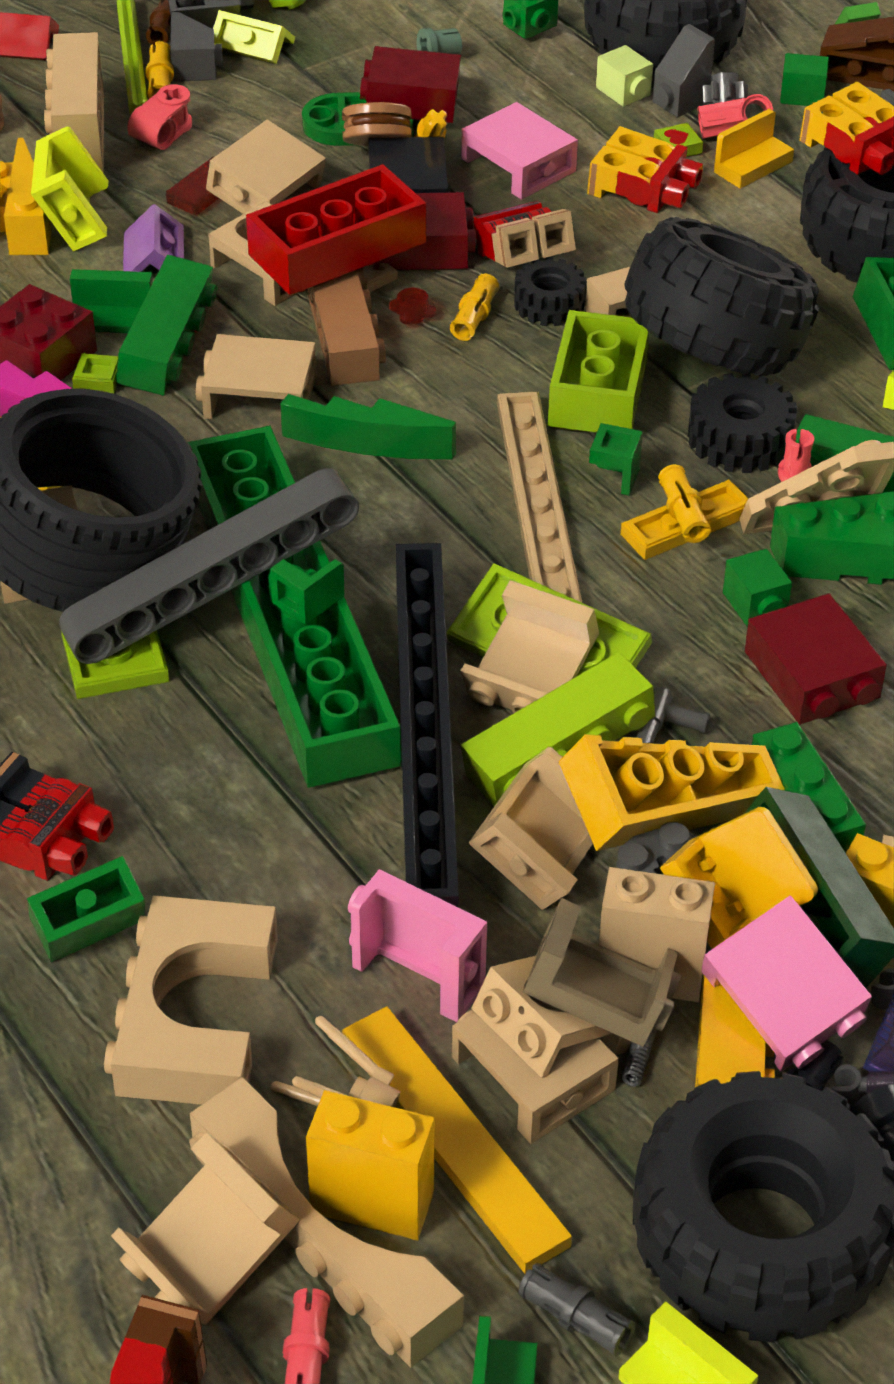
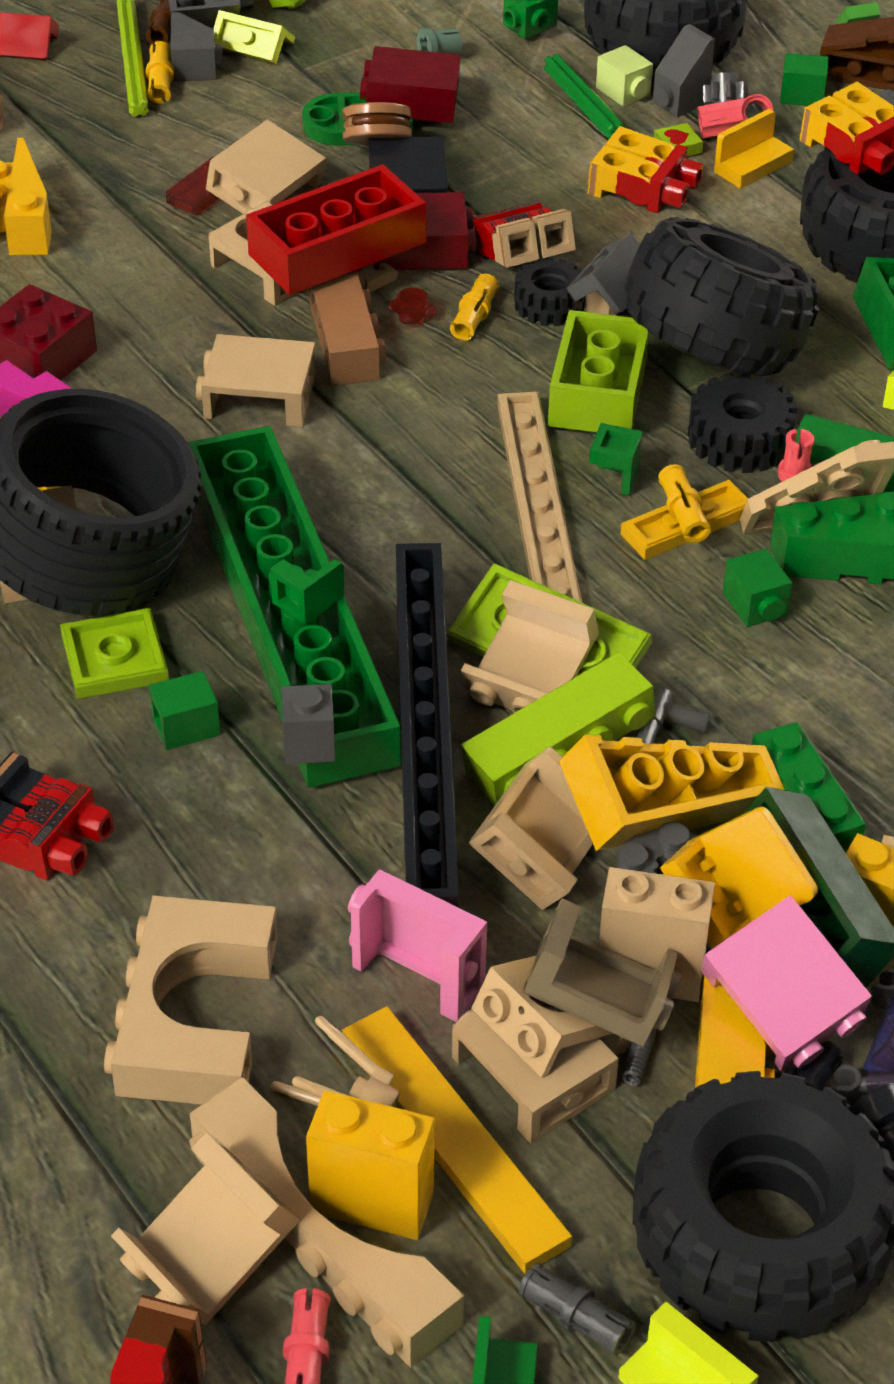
(63, 185): neon yellow panel -> none
(76, 90): tan brick -> none
(86, 908): green brick -> none
(96, 373): lime tile -> none
(111, 296): green panel -> none
(152, 239): medium lavender panel -> none
(162, 117): coral piece -> none
(166, 325): green brick -> none
(184, 710): none -> green panel
(208, 566): dark grey beam -> none
(308, 723): none -> dark grey slope
(375, 431): green slope -> none
(432, 125): yellow axle -> none
(522, 145): bright pink panel -> none
(582, 95): none -> green axle
(607, 273): none -> dark grey panel
(815, 658): dark red brick -> none

